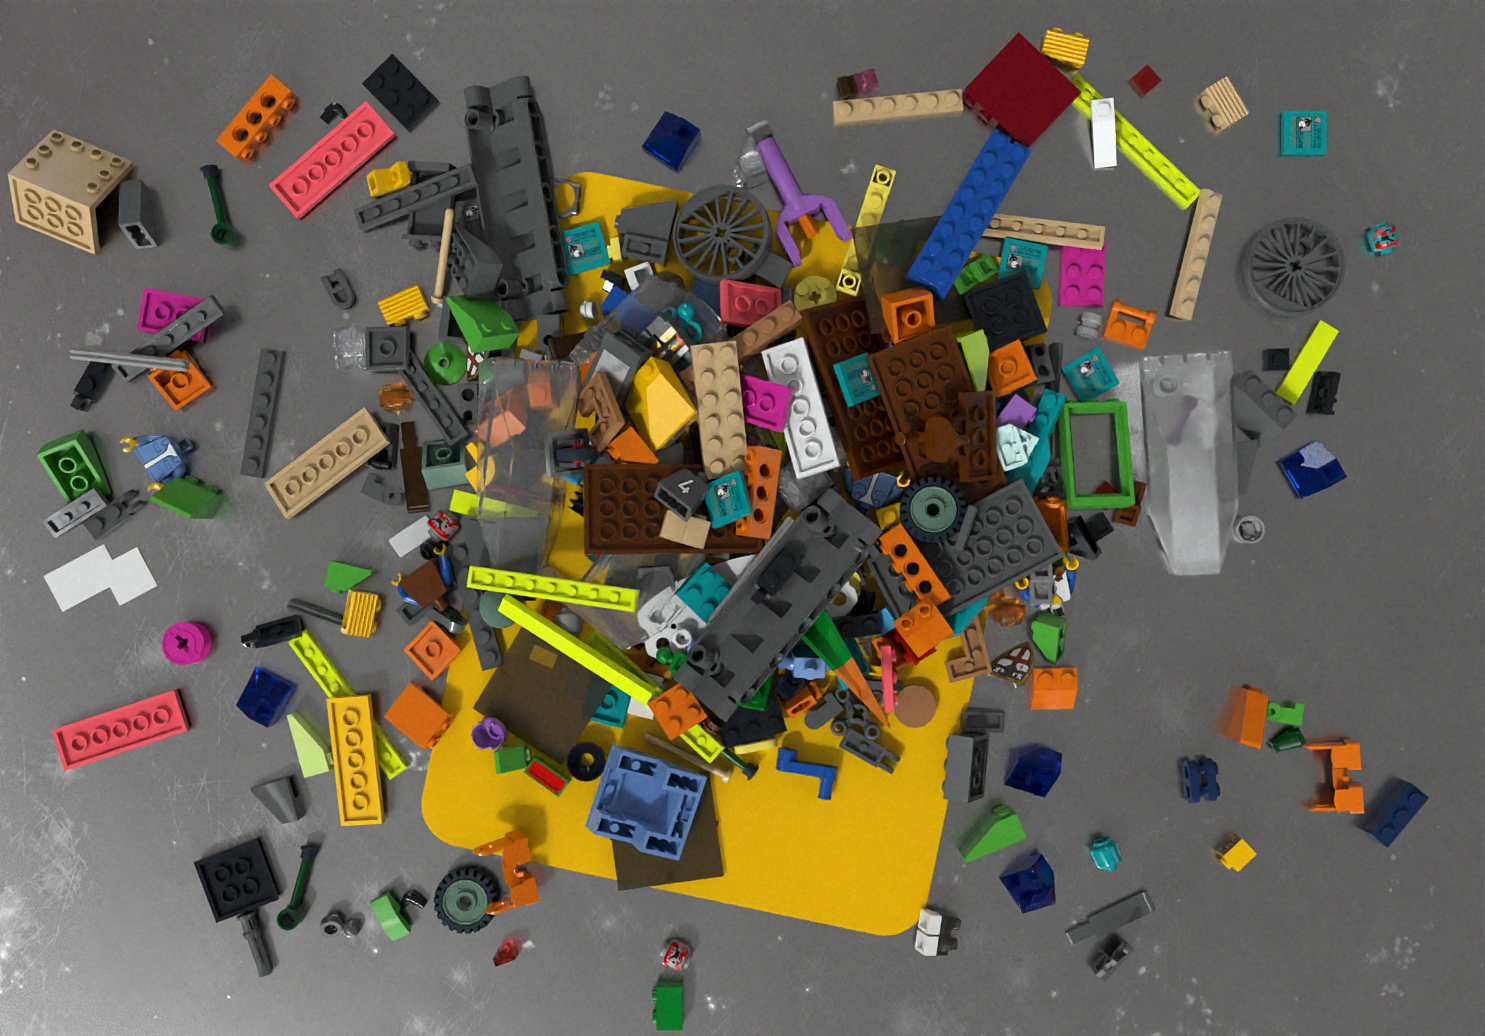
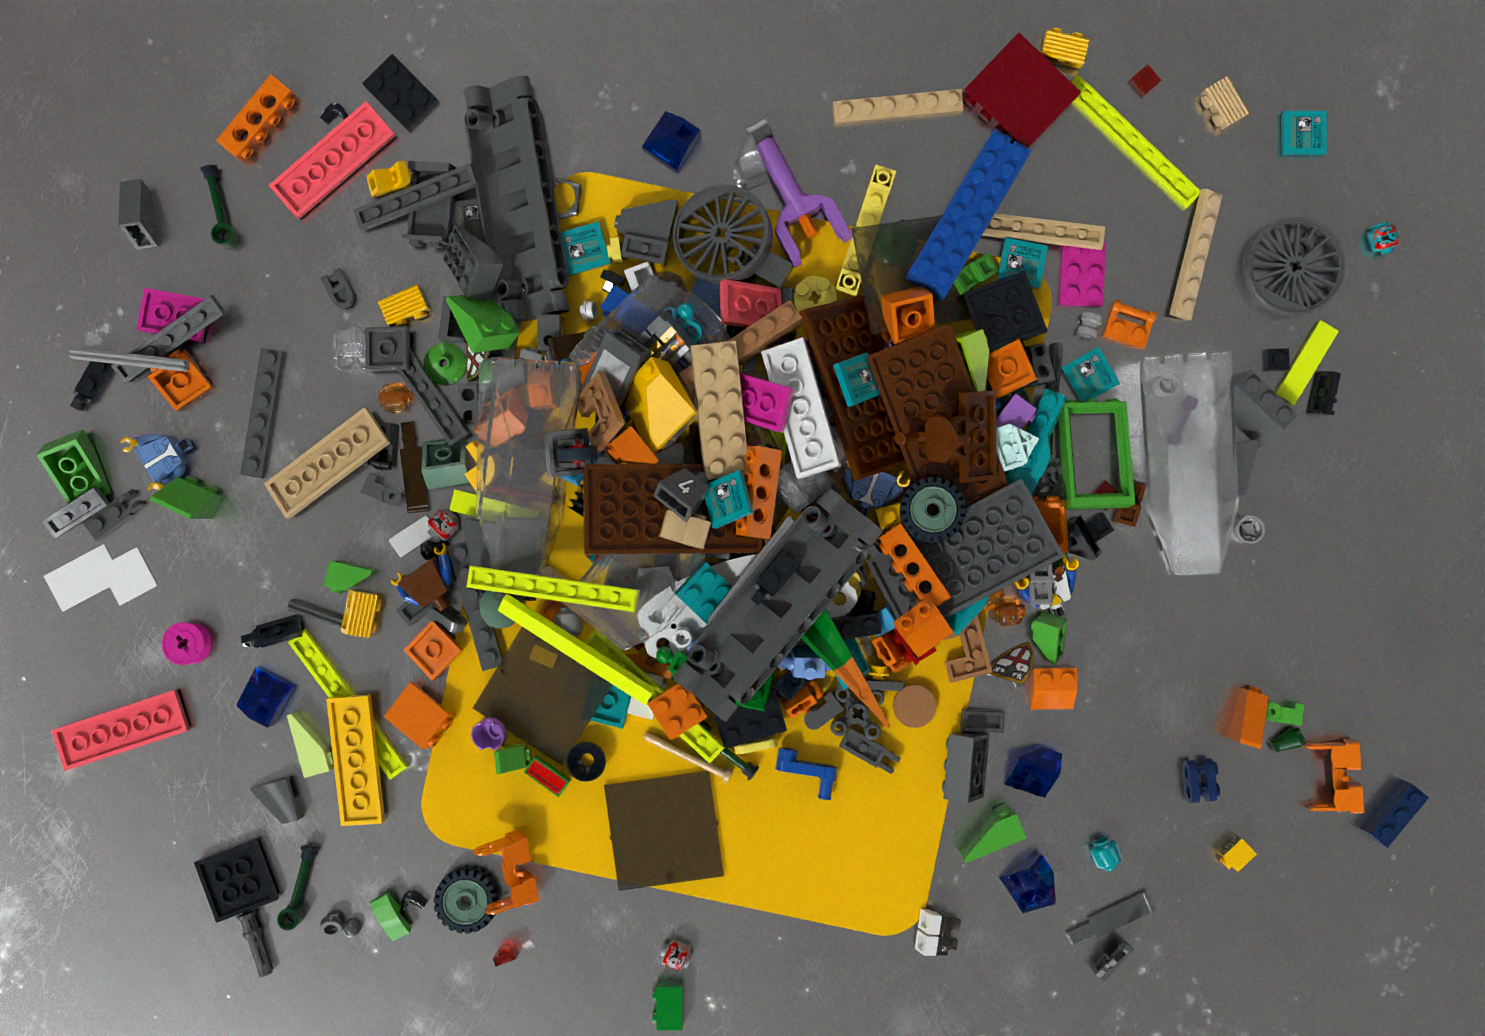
(62, 185): tan bracket -> none
(437, 298): tan bar -> none
(645, 801): medium blue slope -> none
(711, 725): reddish brown plate -> none
(857, 84): leg -> none
(888, 678): coral plate -> none
(966, 529): dark grey tile -> none
(1103, 132): white slope -> none
(1312, 469): clear blue slope -> none

